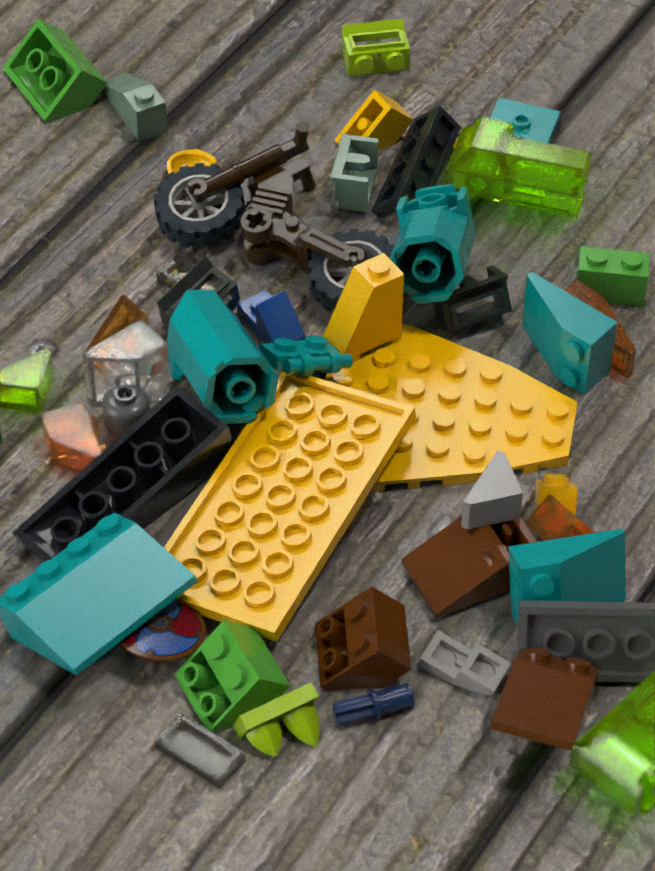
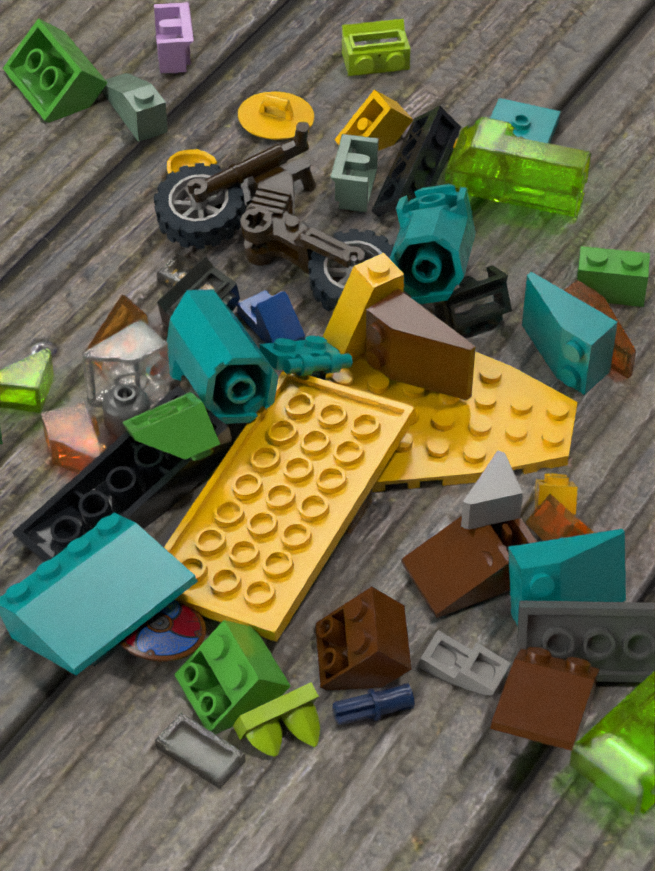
(173, 36): none -> lavender window
(176, 428): none -> bright green slope
(274, 114): none -> yellow shield
(418, 347): none -> reddish brown slope

